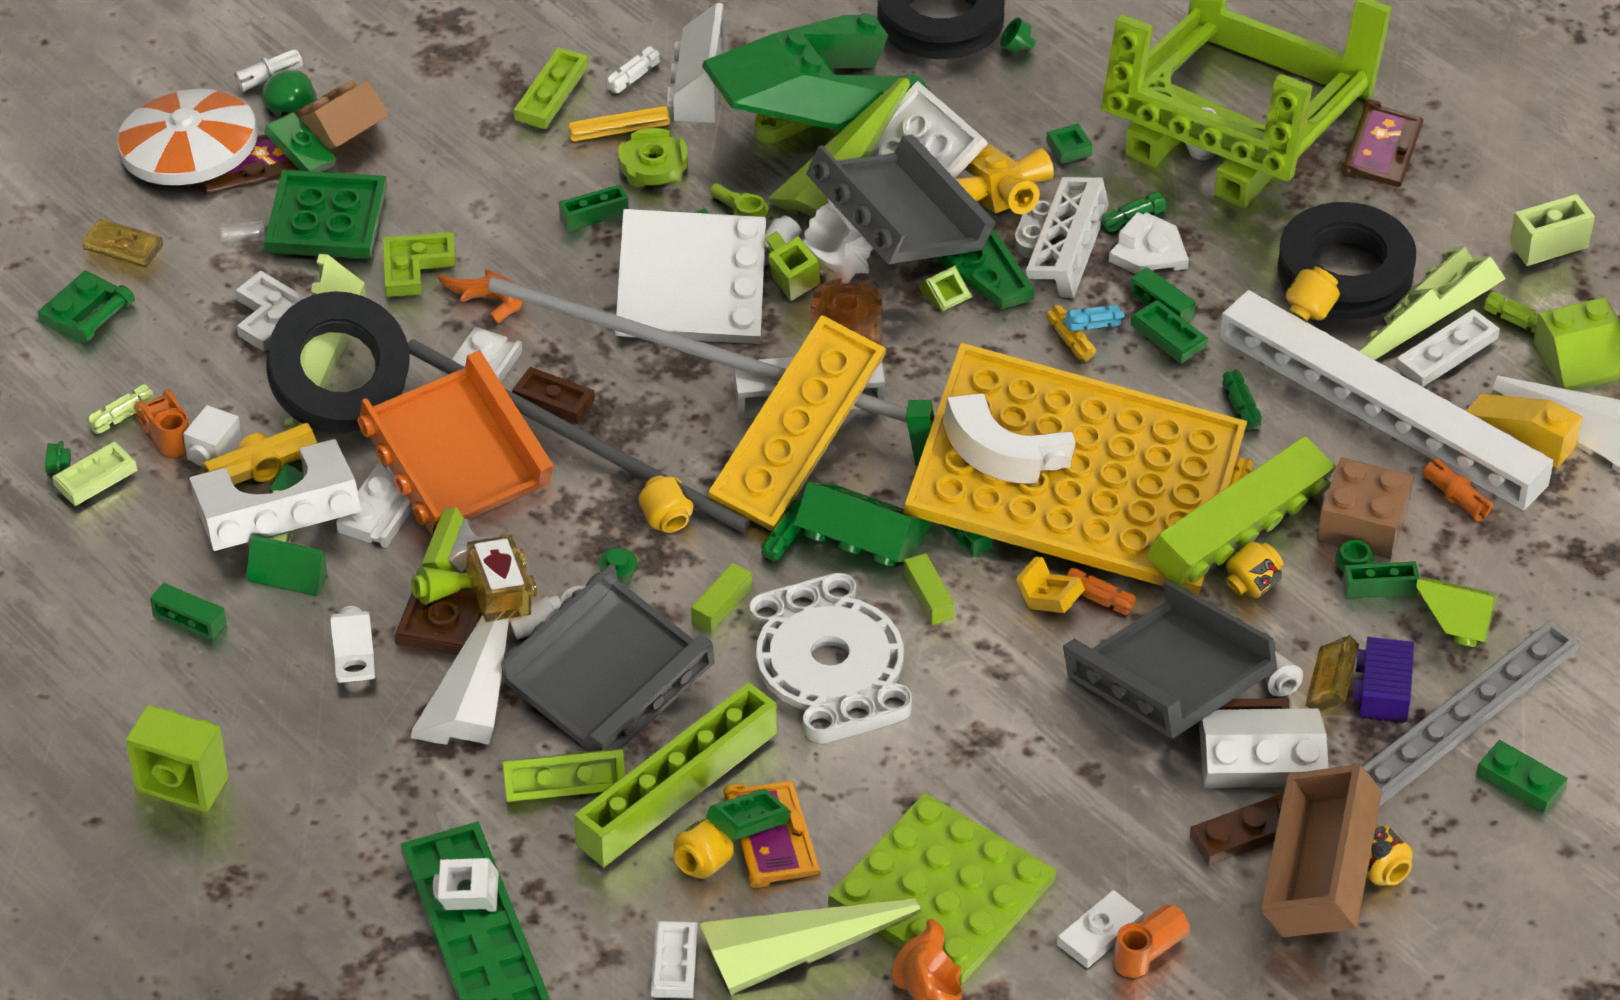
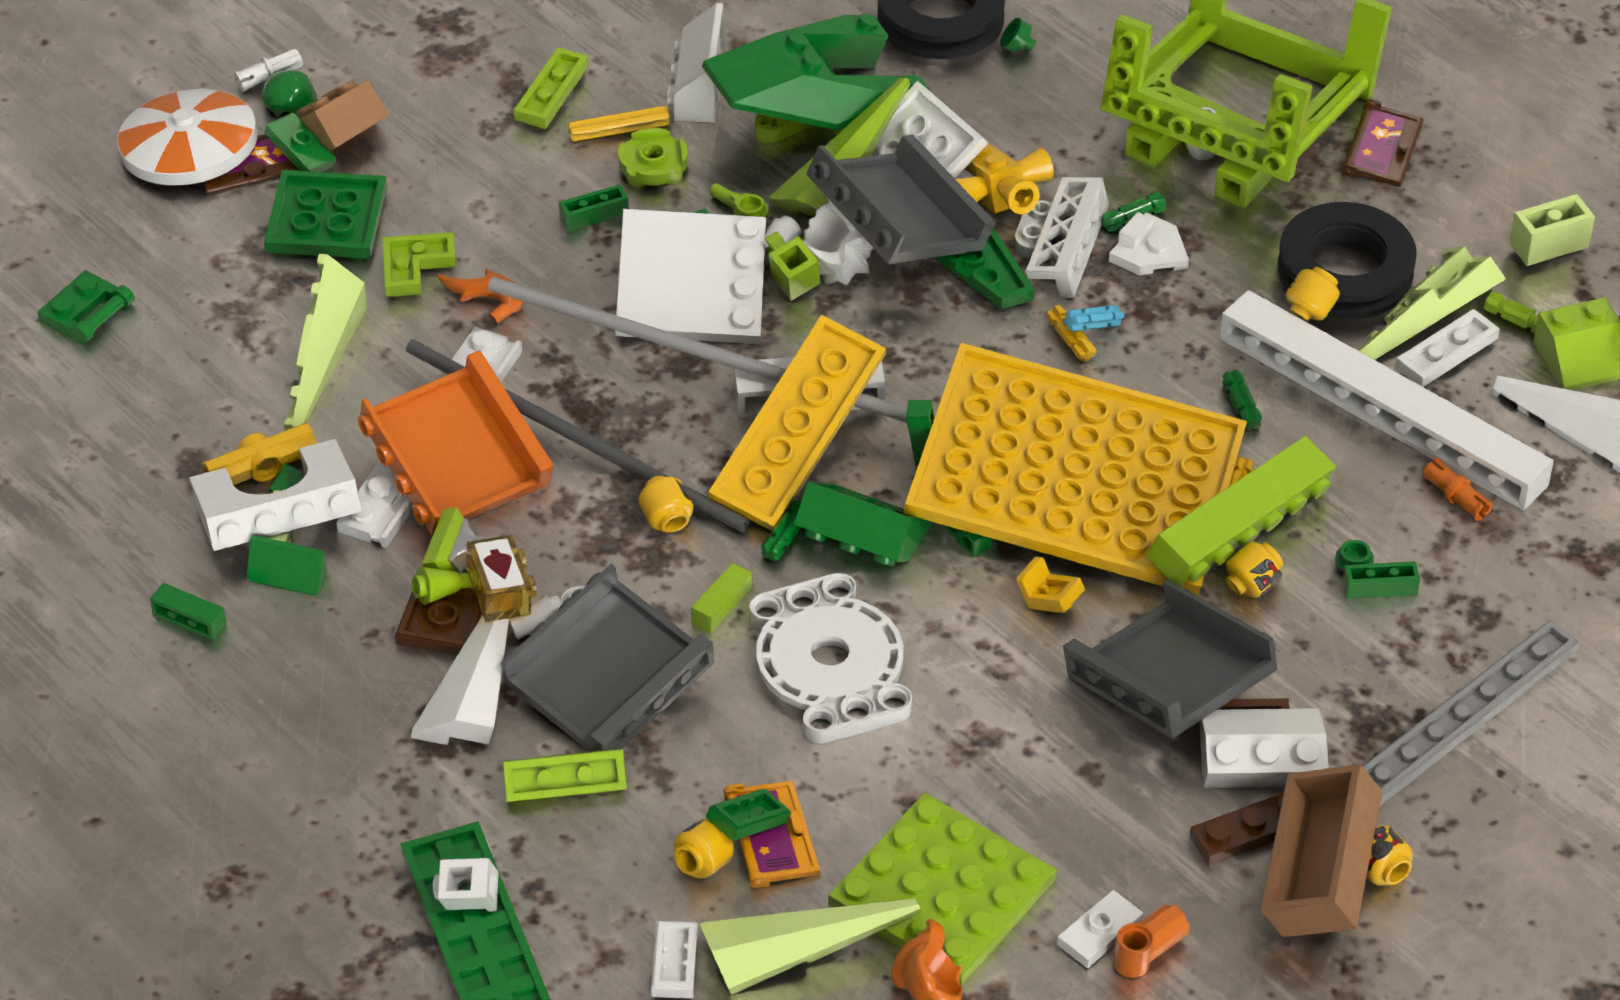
(57, 458): green plate -> none
(94, 473): yellowish green plate -> none
(118, 409): yellowish green axle -> none
(122, 243): clear yellow plate -> none
(164, 423): orange piece -> none
(177, 758): lime brick -> none
(212, 435): white brick -> none
(242, 231): clear pin -> none
(269, 301): white plate -> none
(335, 314): black tyre -> none
(352, 644): white bracket -> none
(555, 394): reddish brown plate -> none
(622, 559): green plate -> none
(632, 70): white axle -> none
(675, 774): lime brick -> none
(851, 306): clear orange brick -> none
(929, 589): lime piece -> none
(945, 289): lime slope -> none
(999, 451): white arch -> none
(1069, 143): green plate -> none
(1105, 593): orange axle -> none
(1149, 286): green piece -> none
(1169, 331): green plate -> none
(1285, 679): white cone -> none
(1332, 674): clear yellow plate -> none
(1365, 506): medium nougat brick -> none
(1386, 679): dark purple brick -> none
(1459, 609): lime slope -> none
(1522, 776): green plate -> none
(1533, 422): yellow slope -> none

